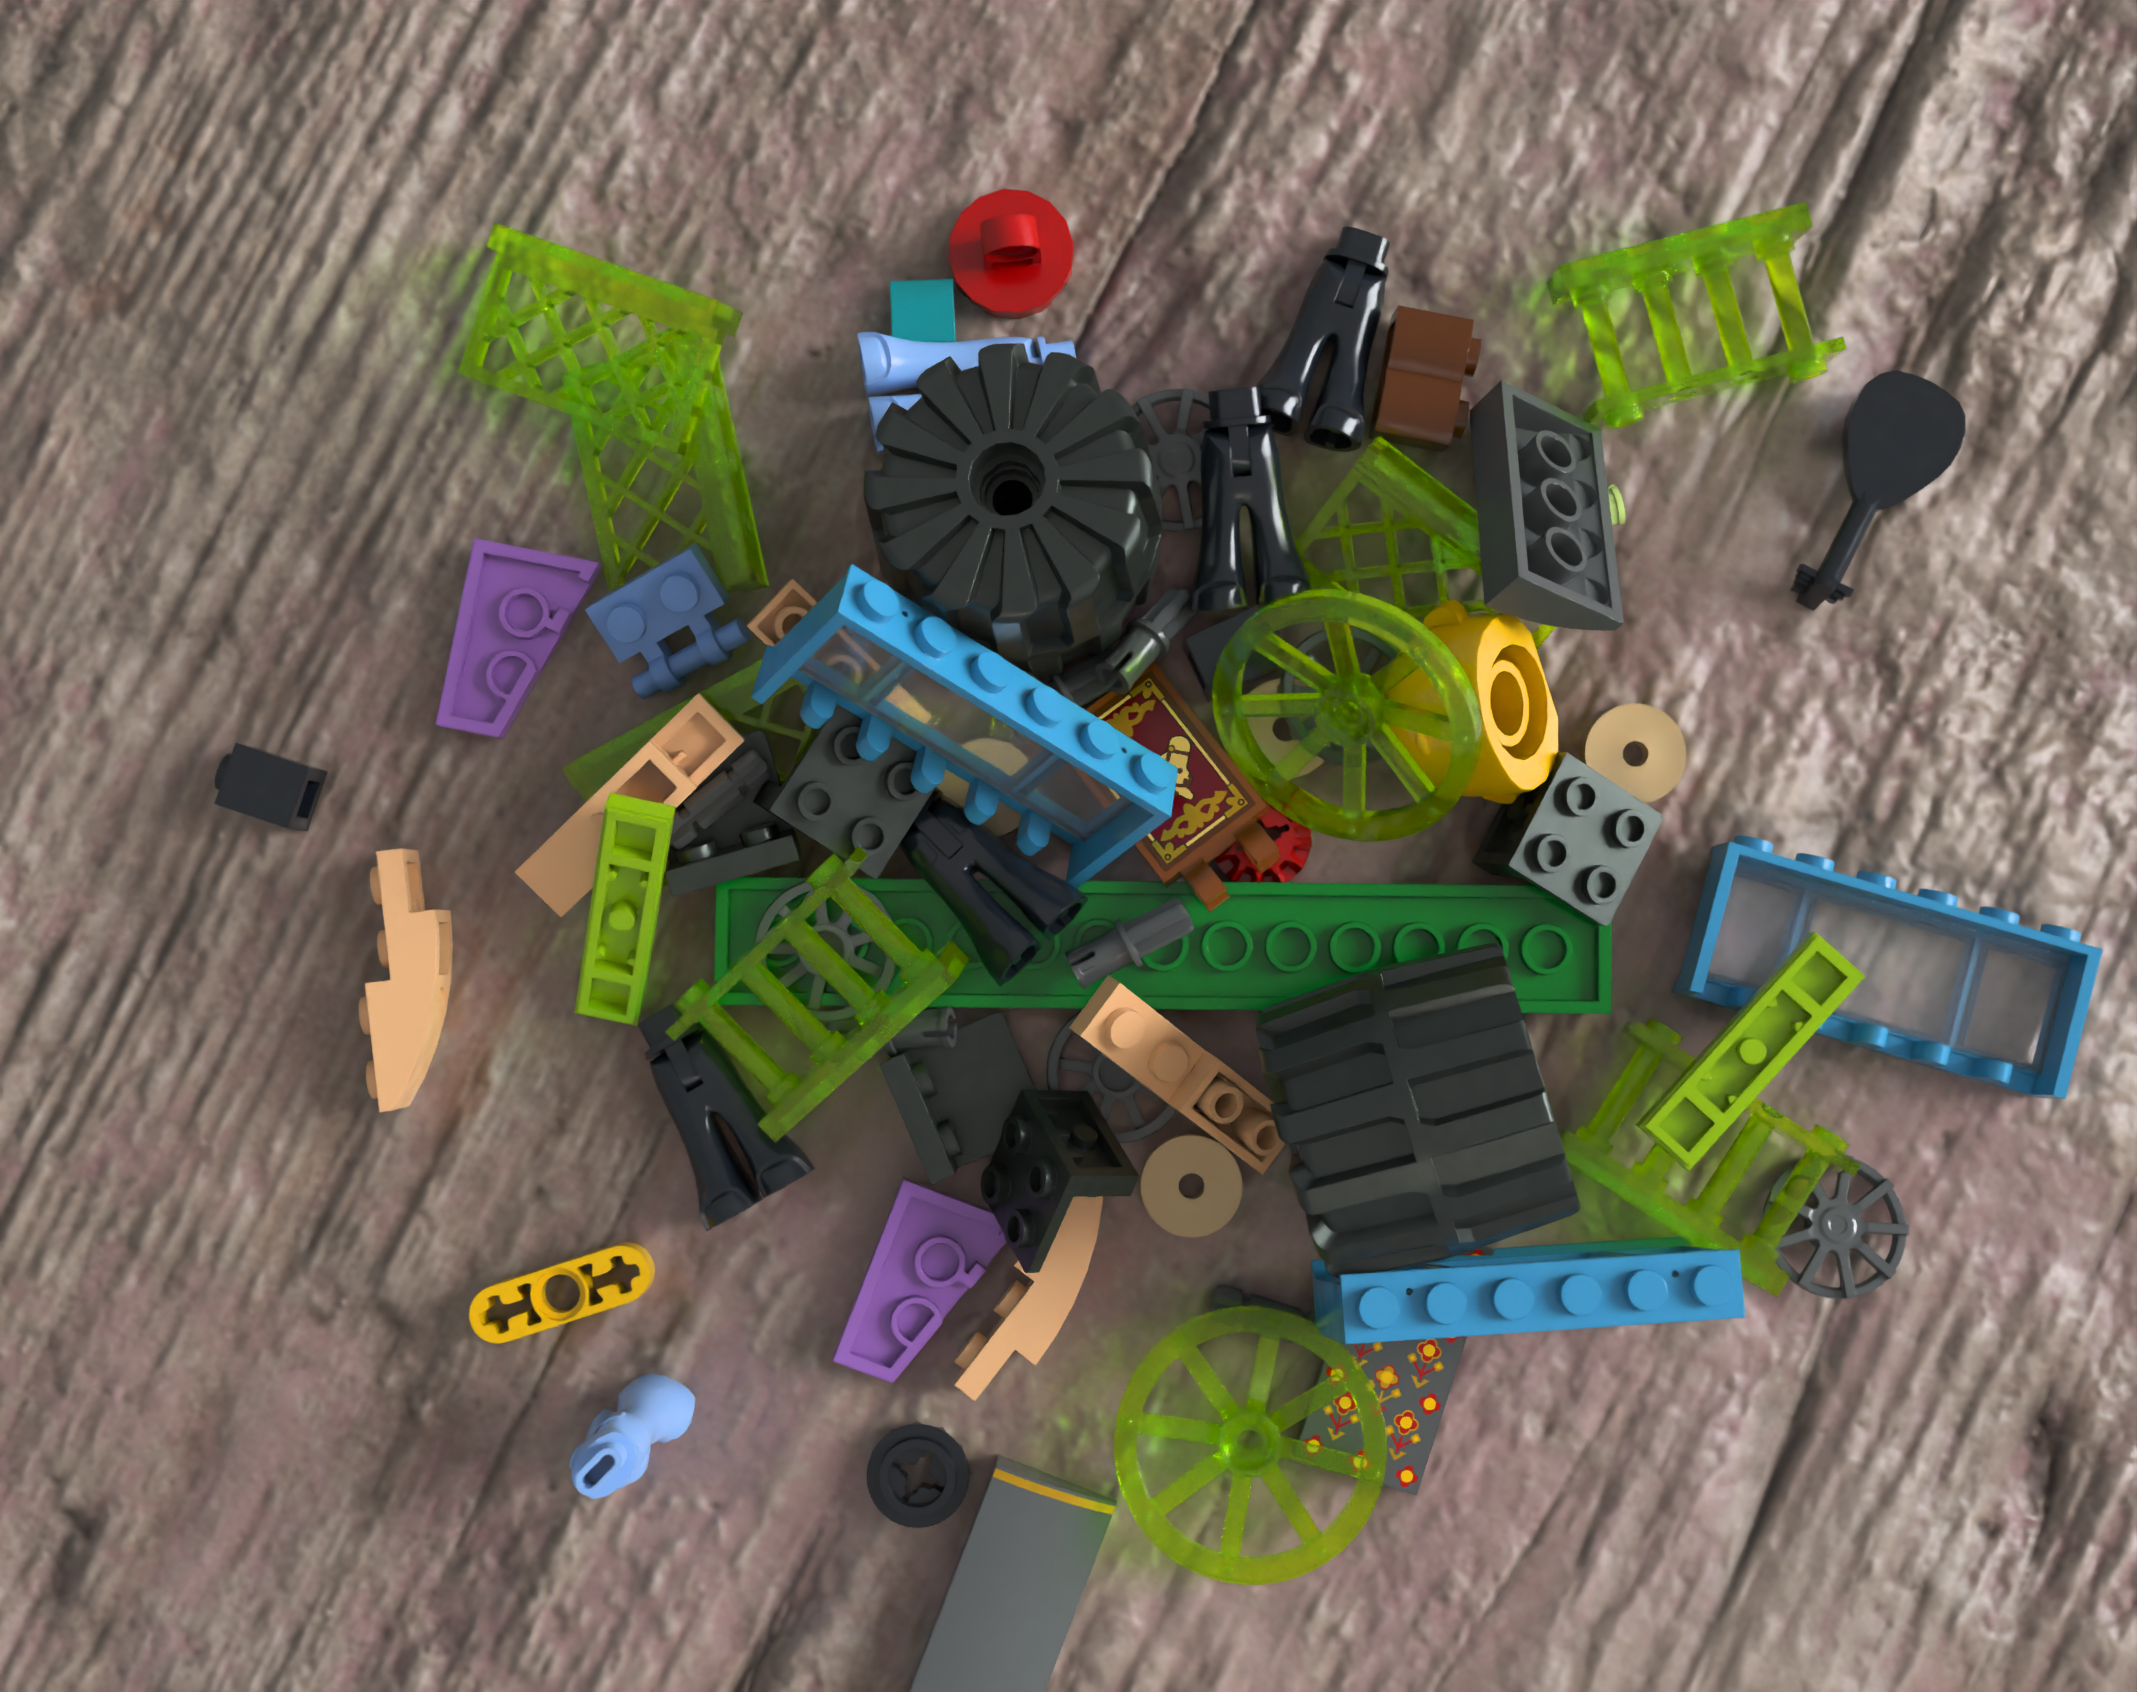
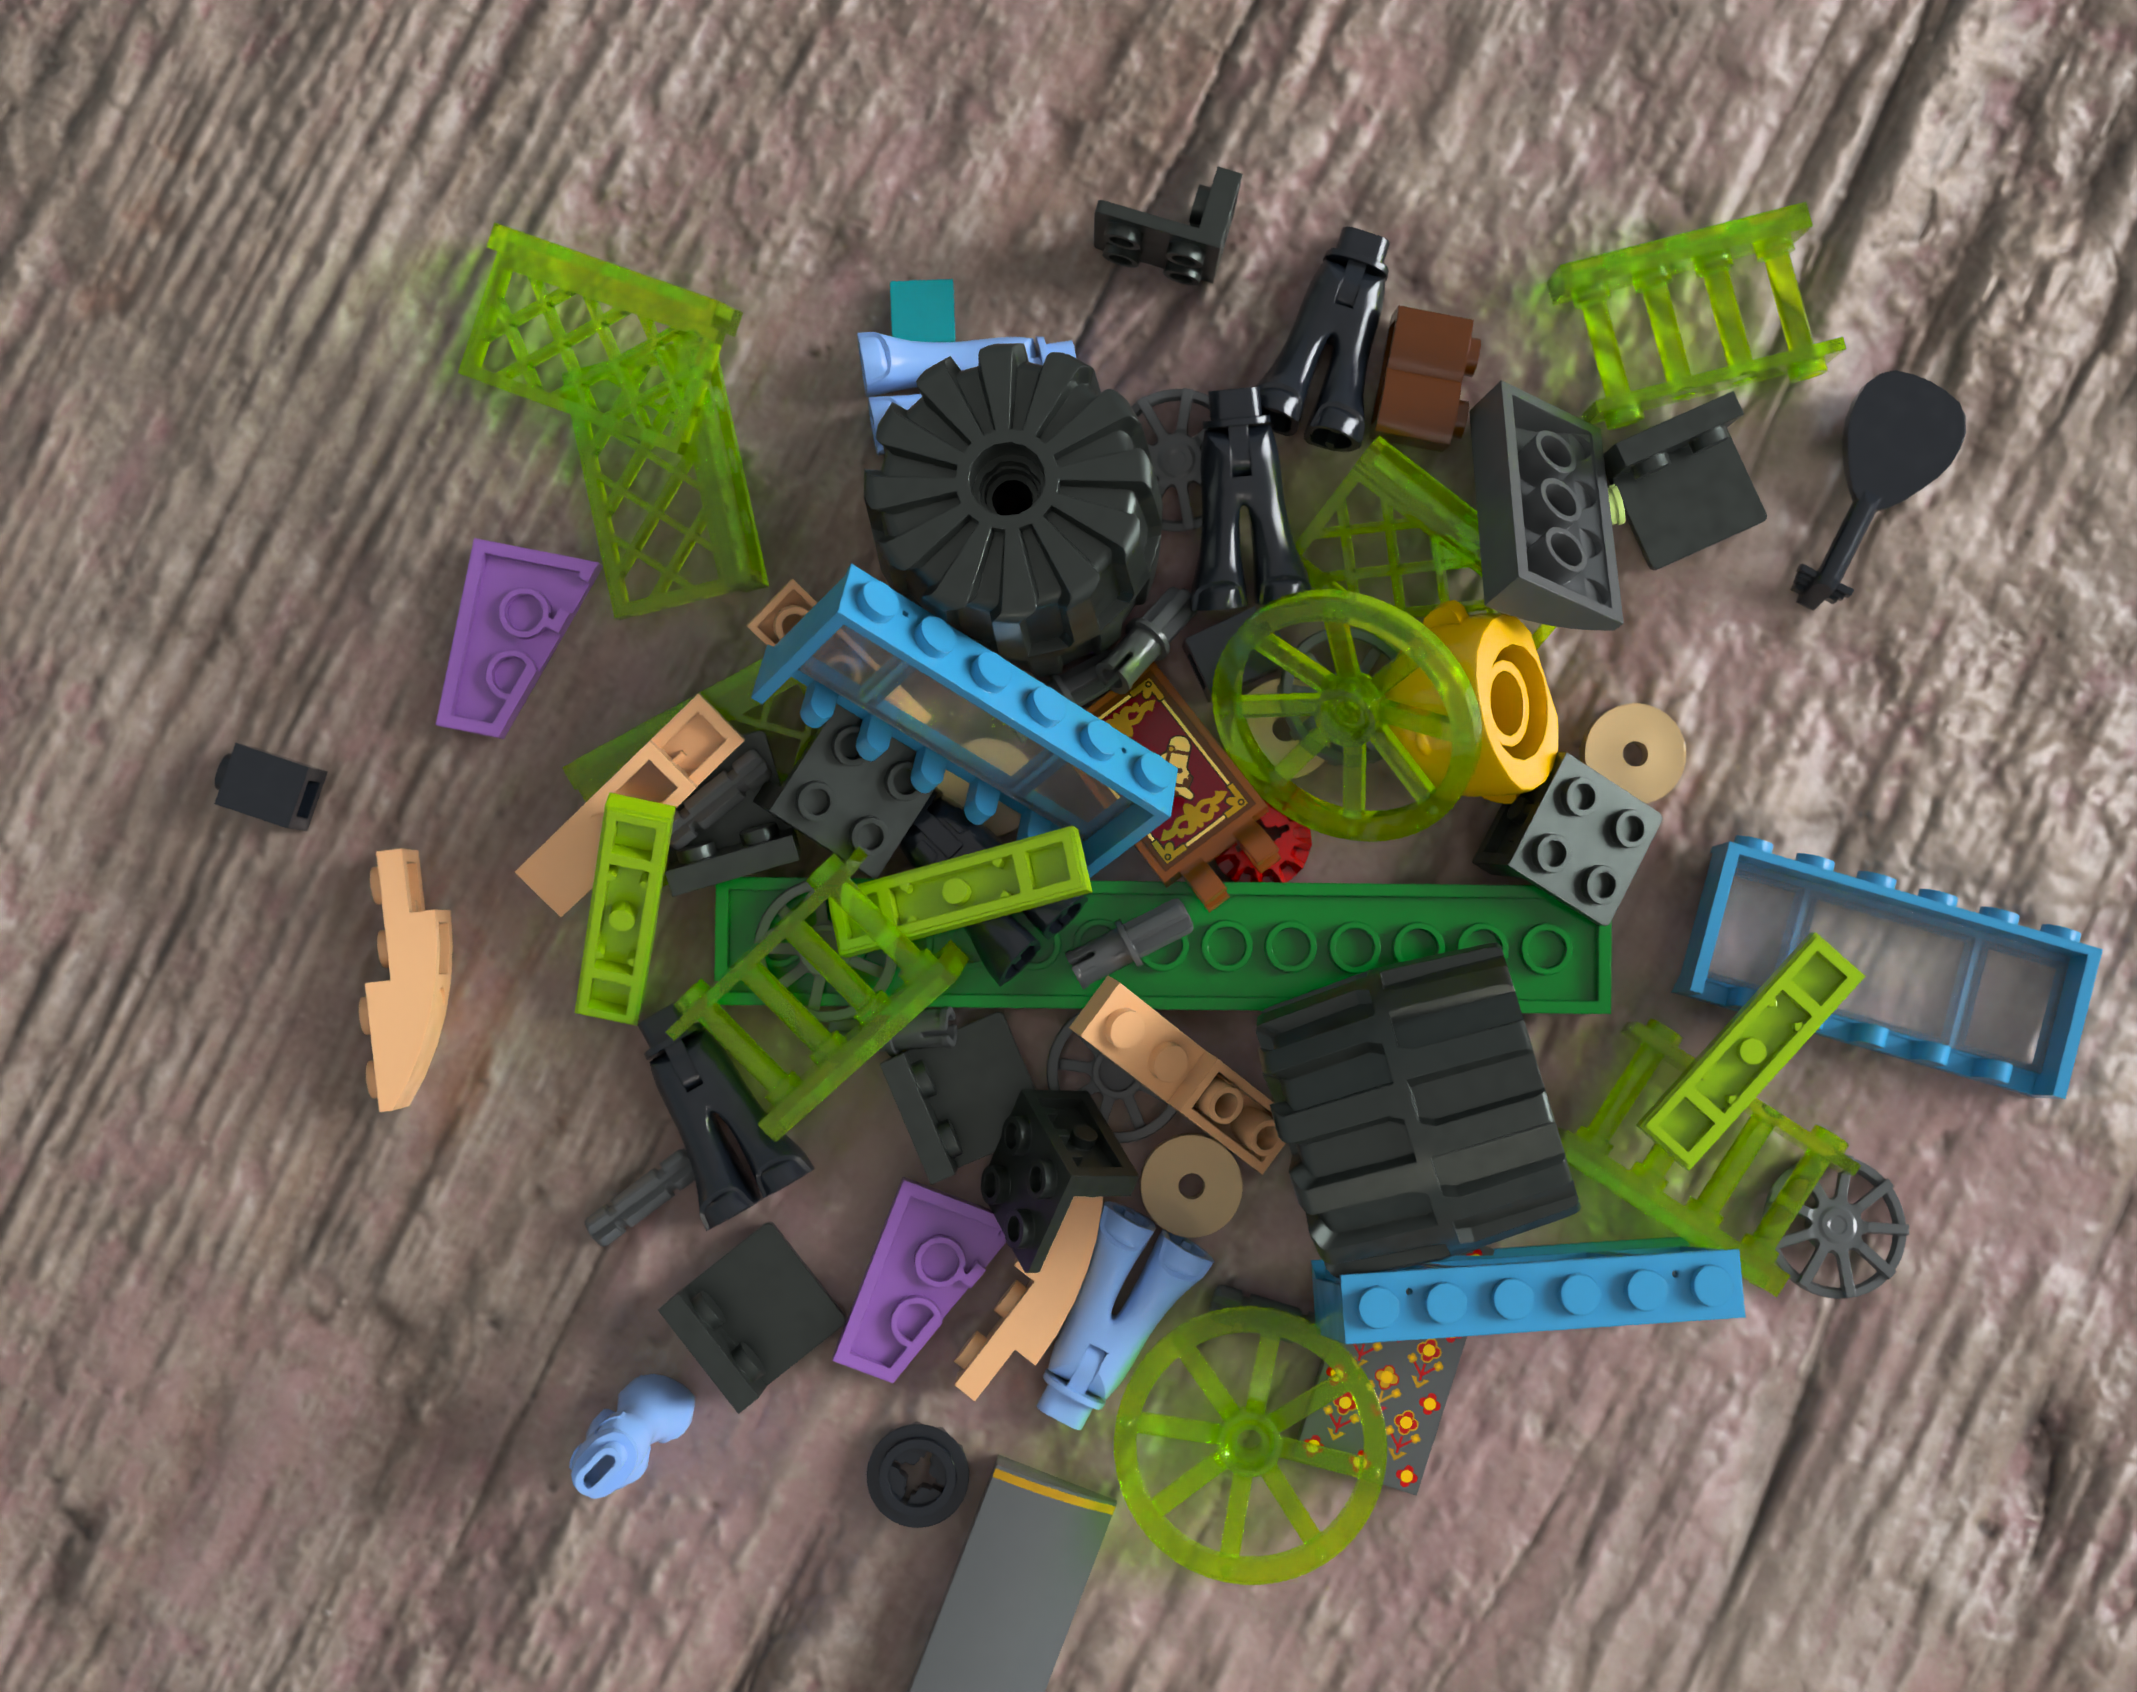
(512, 1290): yellow beam -> none
(640, 1198): none -> dark grey axle
(660, 603): medium blue plate -> none
(753, 1315): none -> pearl dark grey bracket
(971, 888): none -> lime plate
(1011, 253): red tile -> none
(1101, 1347): none -> light blue piece
(1180, 249): none -> pearl dark grey bracket
(1685, 483): none -> pearl dark grey bracket

